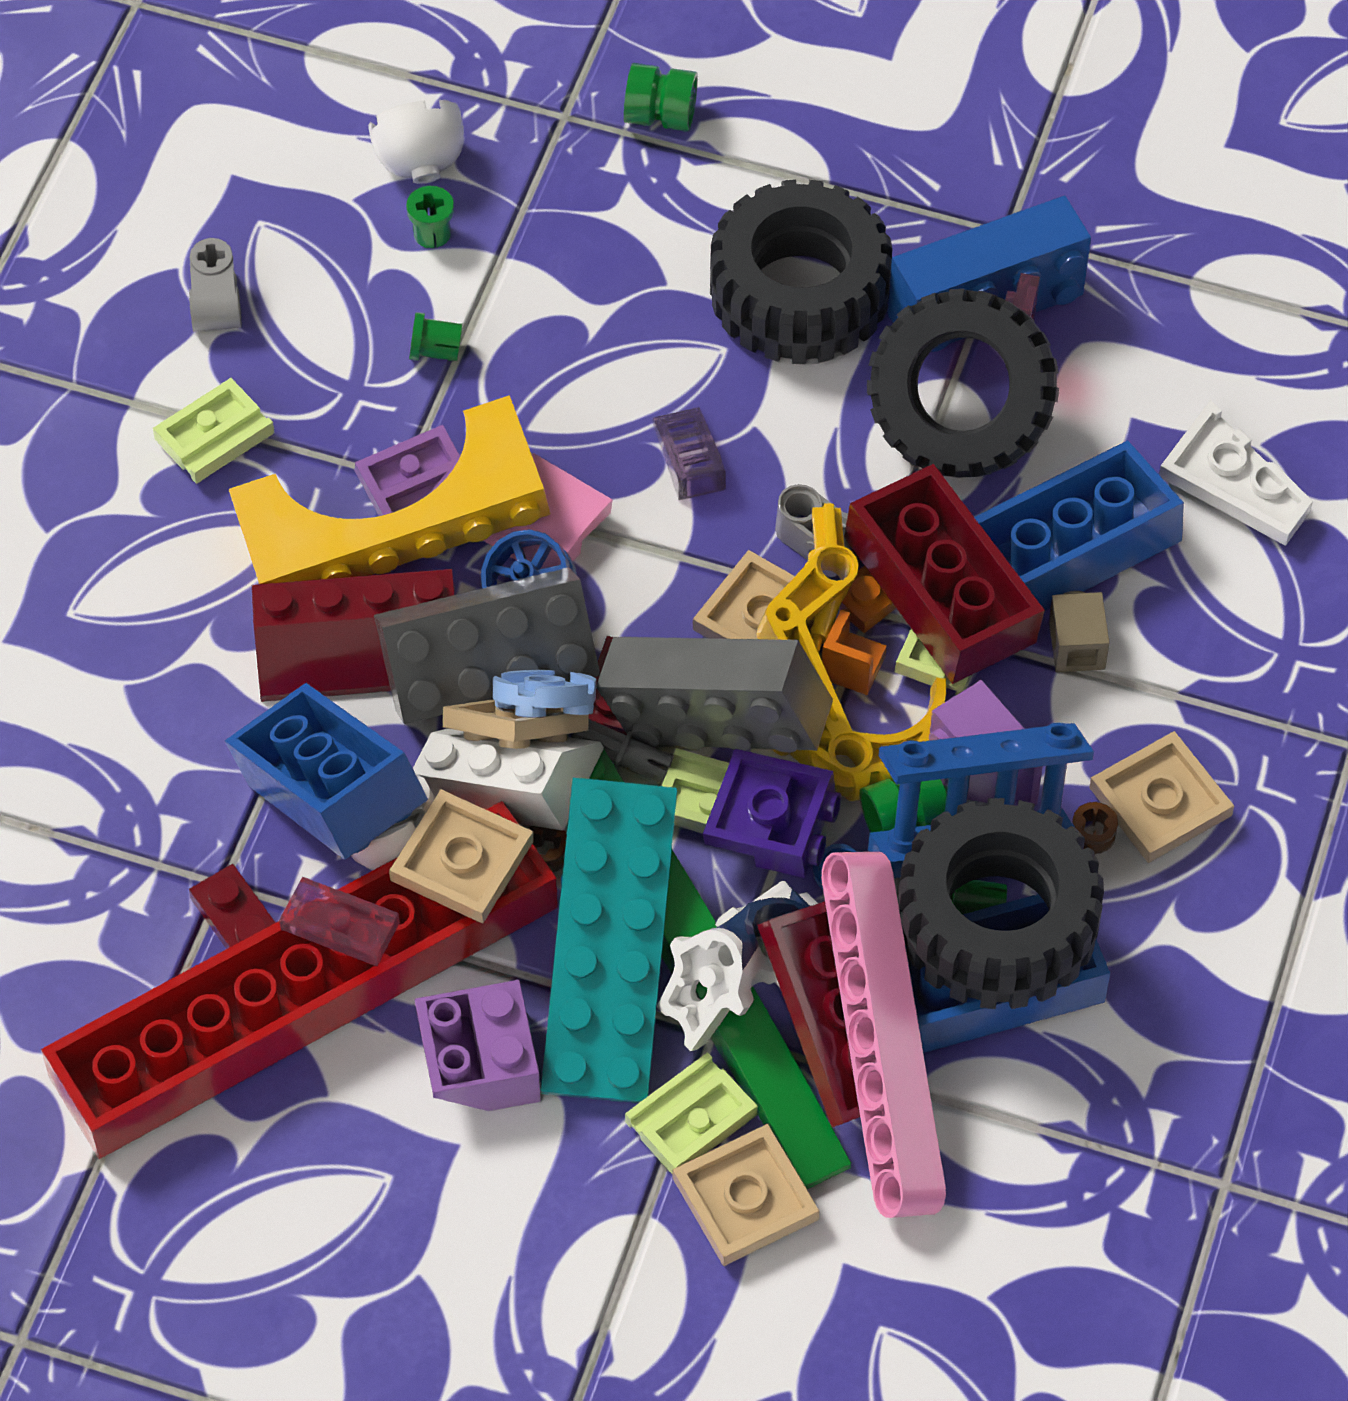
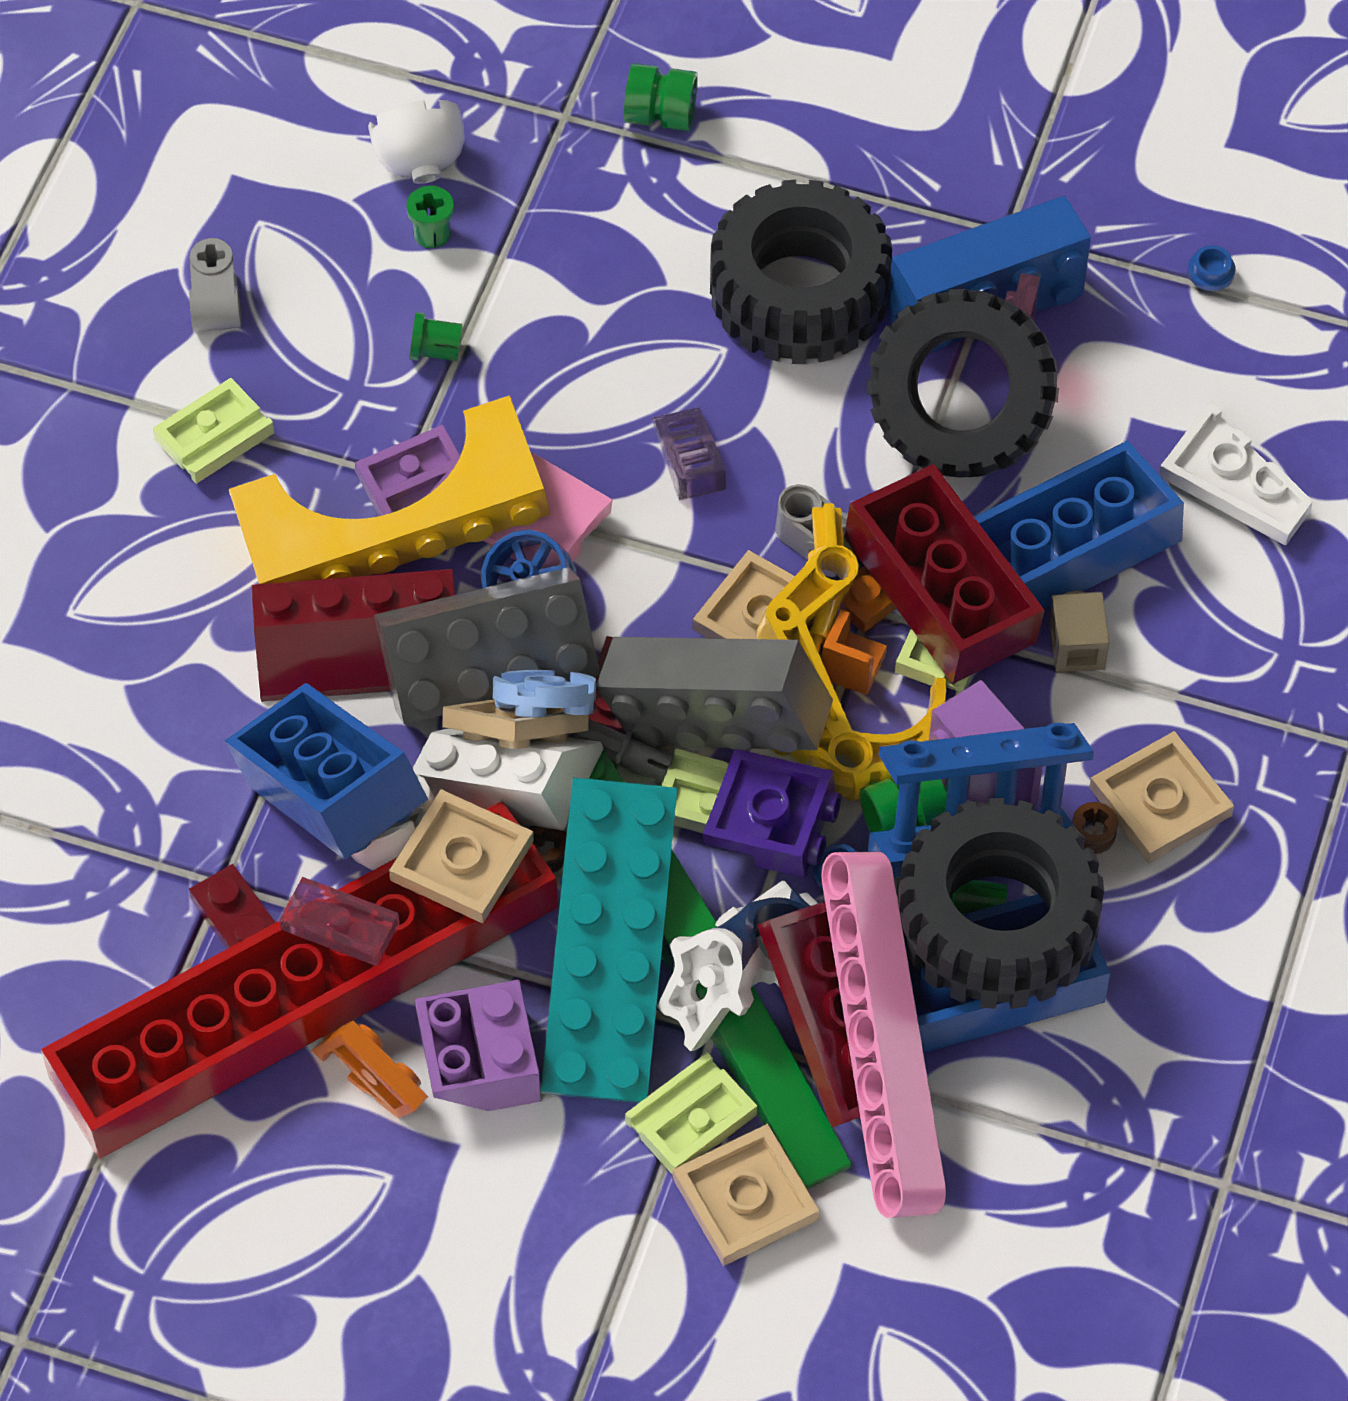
(372, 1069): none -> orange wing
(1211, 268): none -> blue plate

